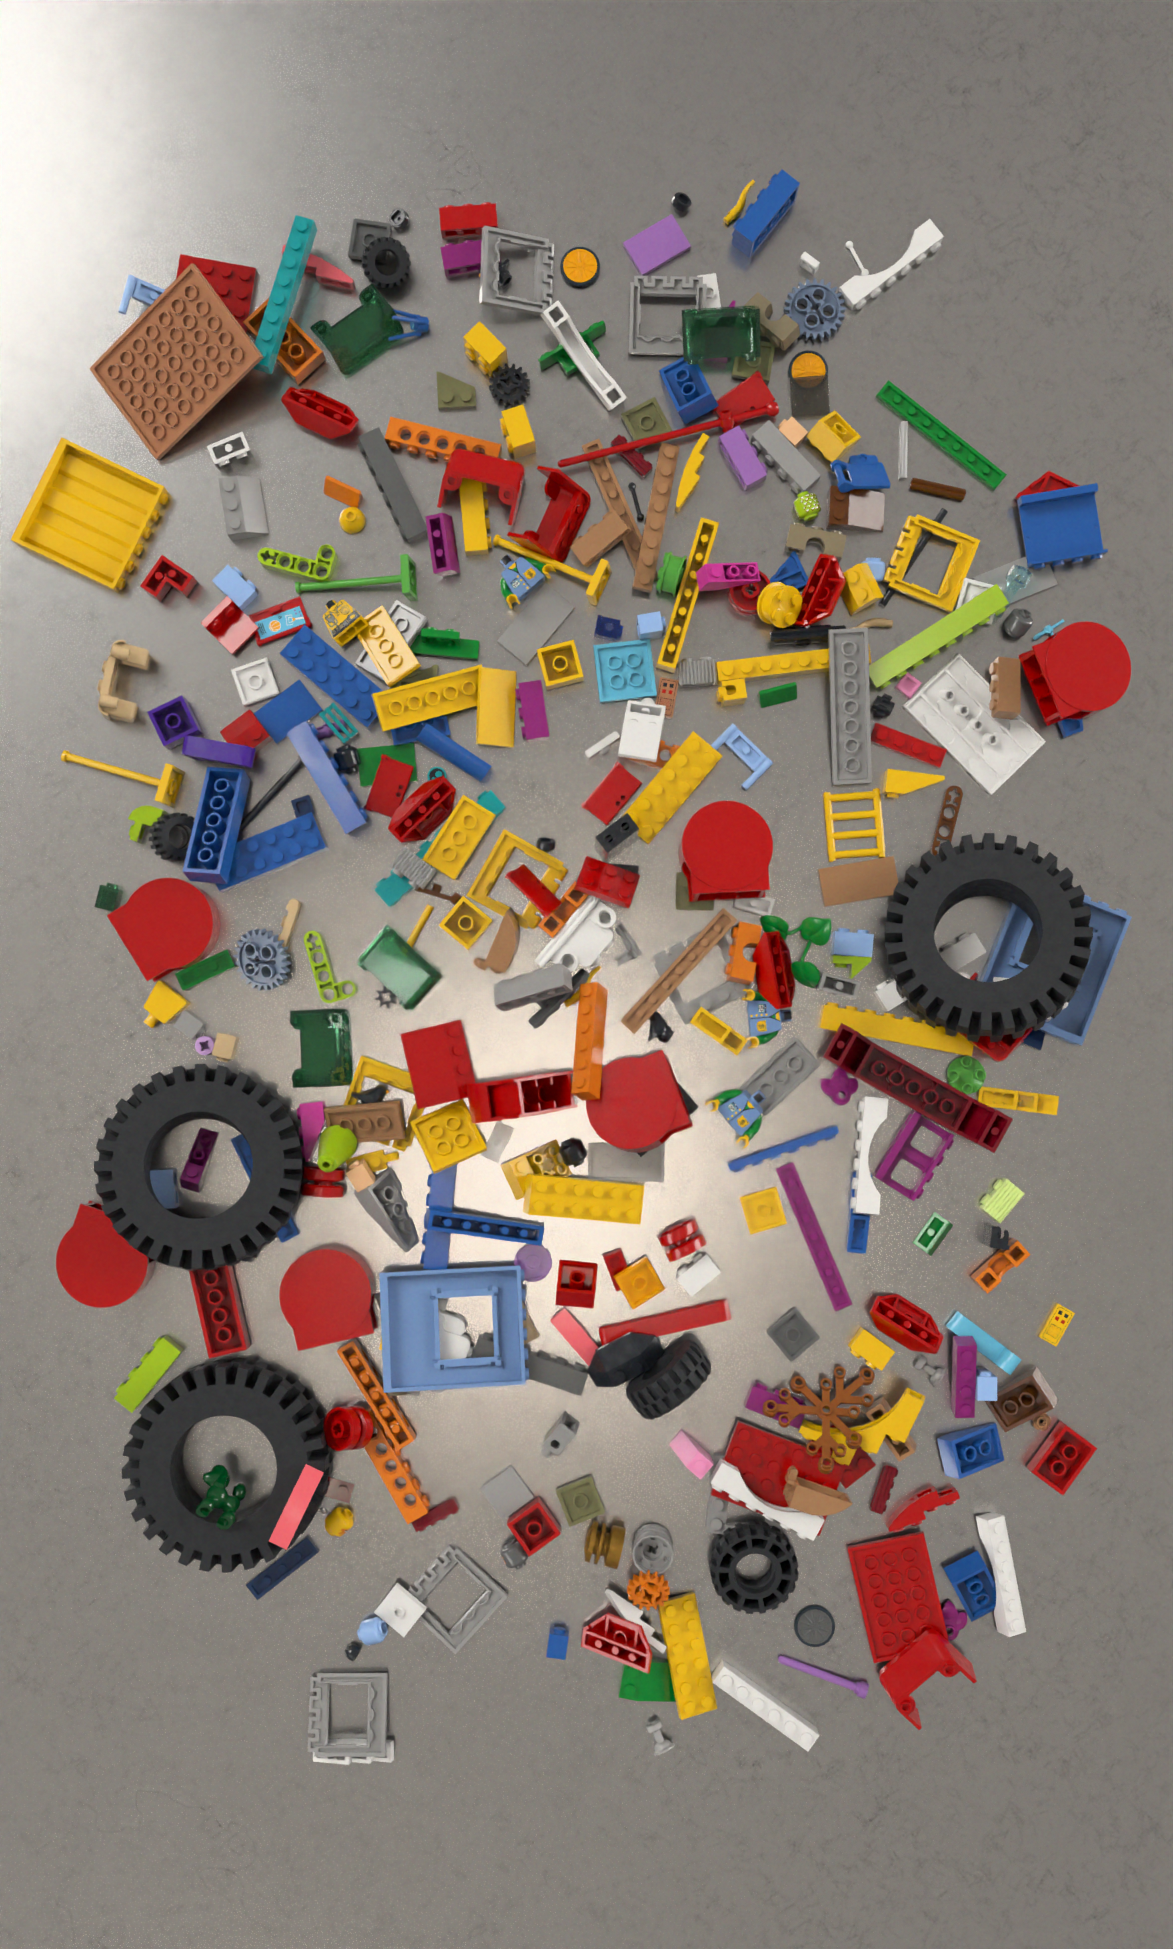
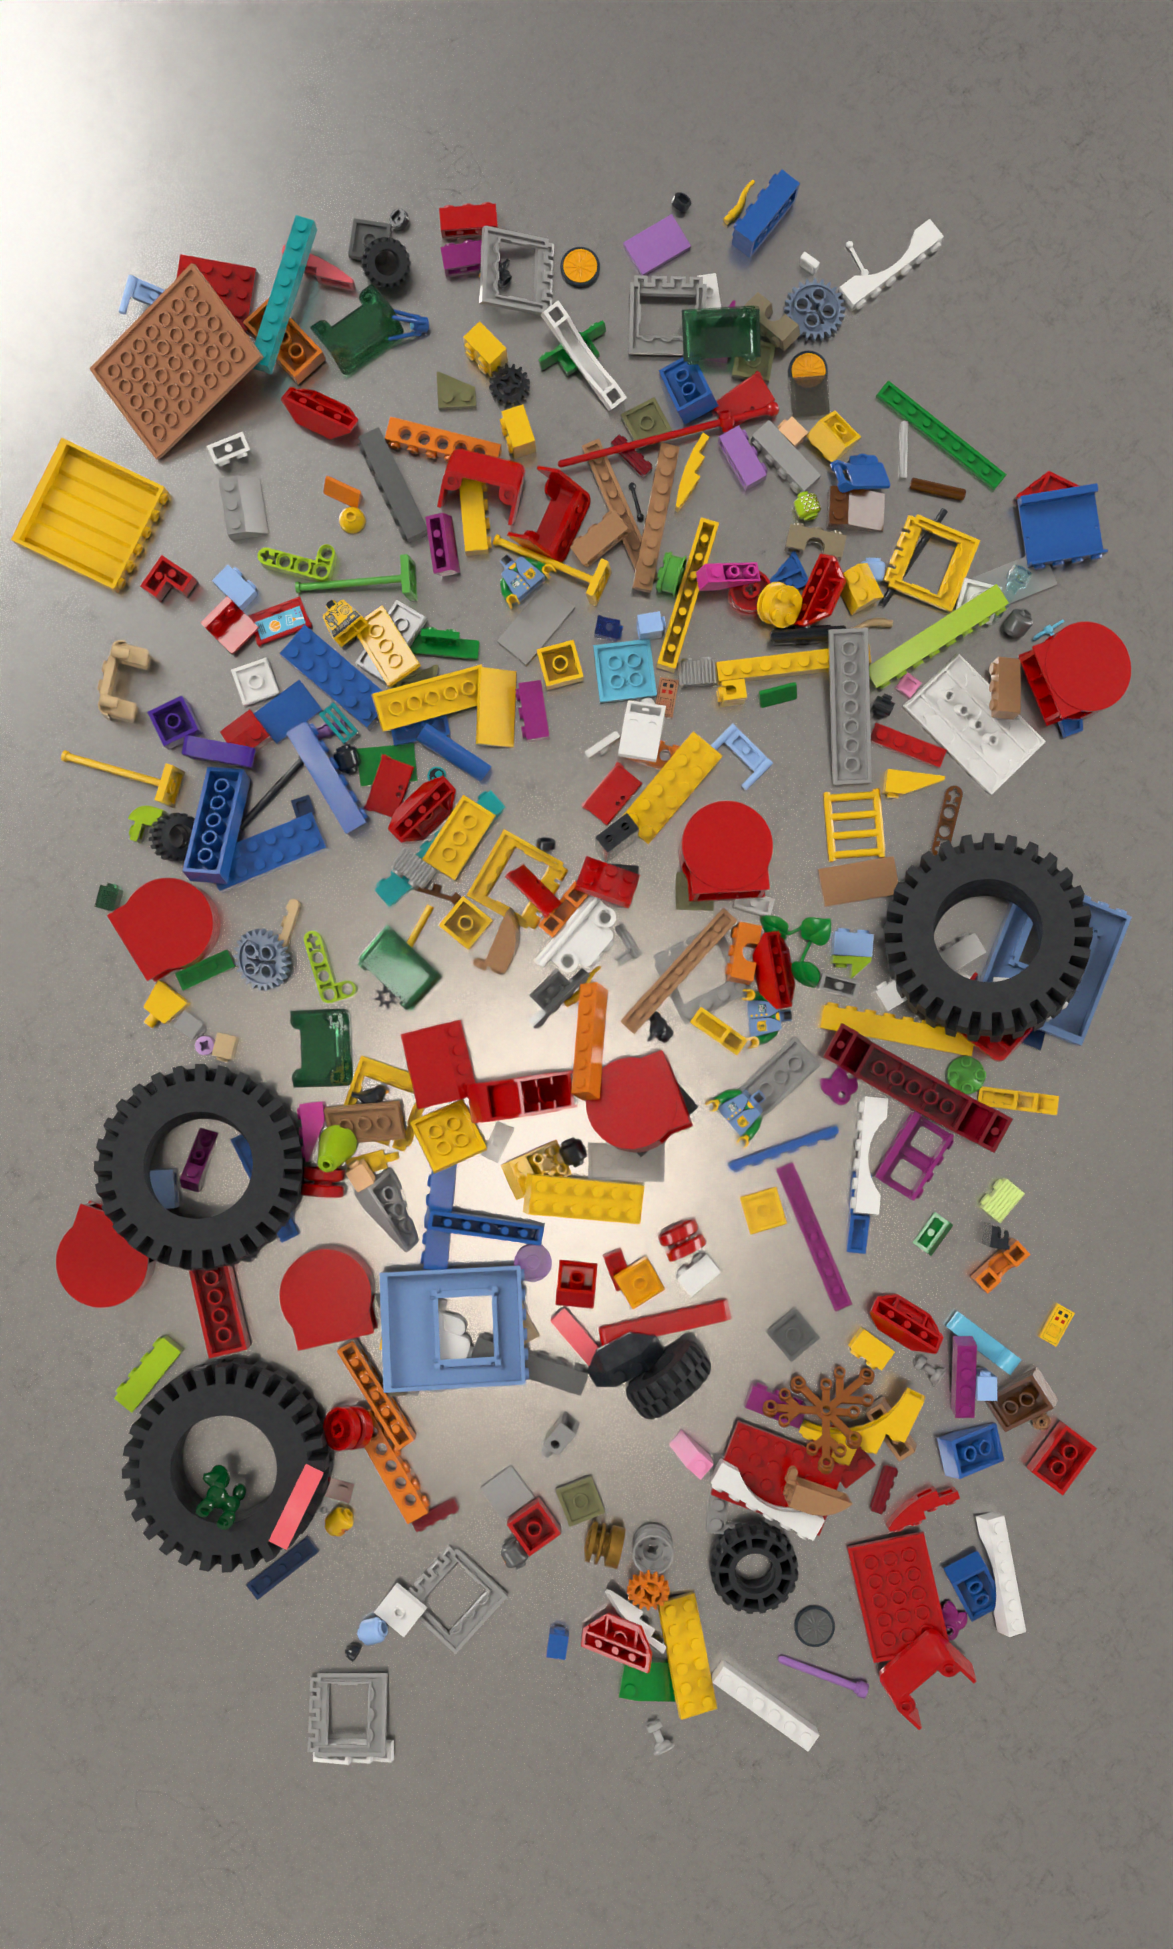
(532, 987): light grey brick -> none

